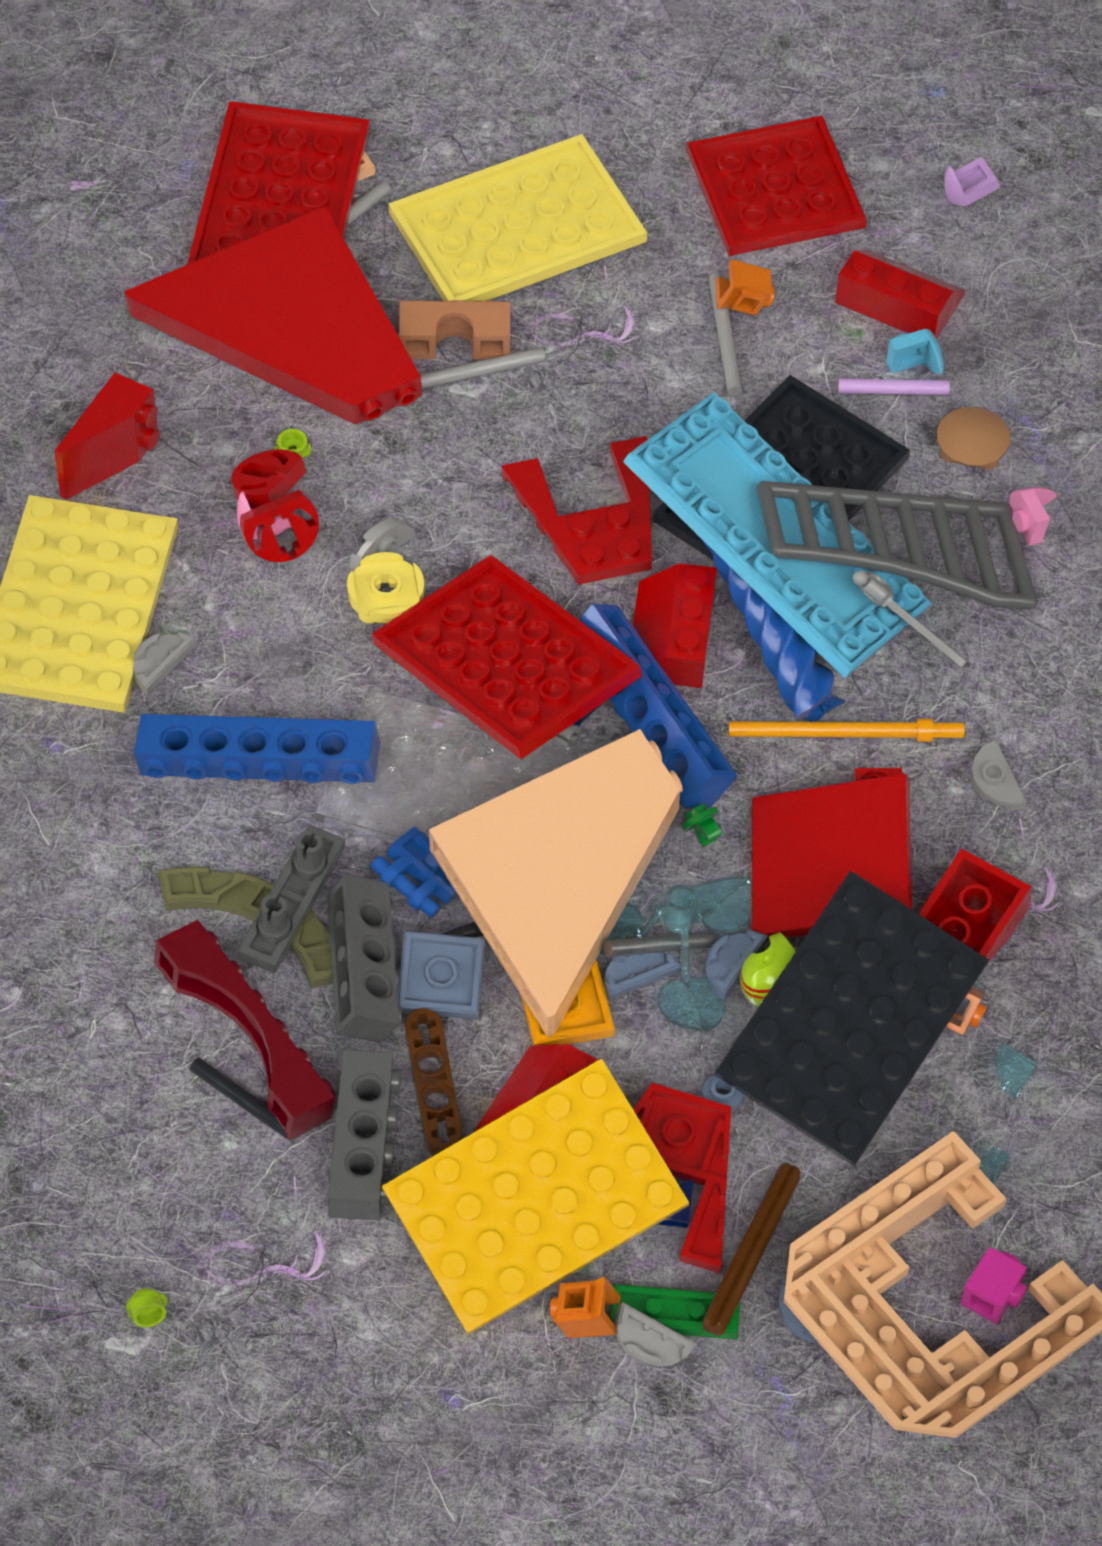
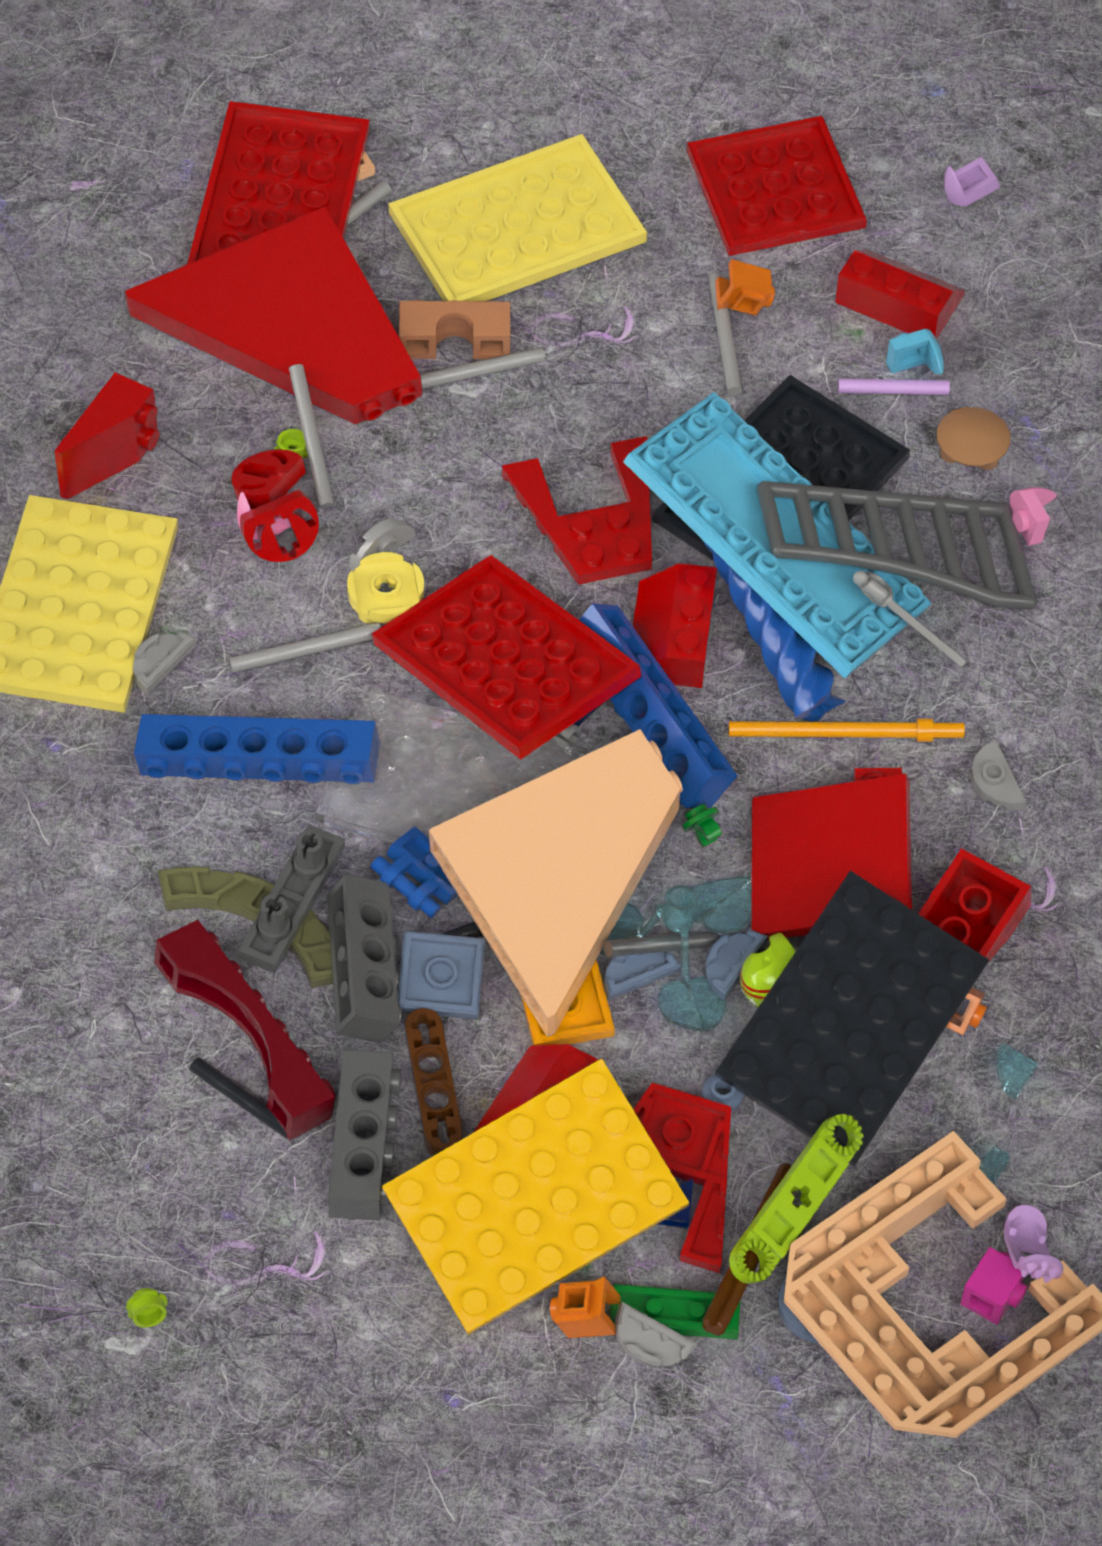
(303, 648): none -> light grey bar
(311, 436): none -> light grey bar
(782, 1222): none -> lime piece
(1026, 1232): none -> lavender piece

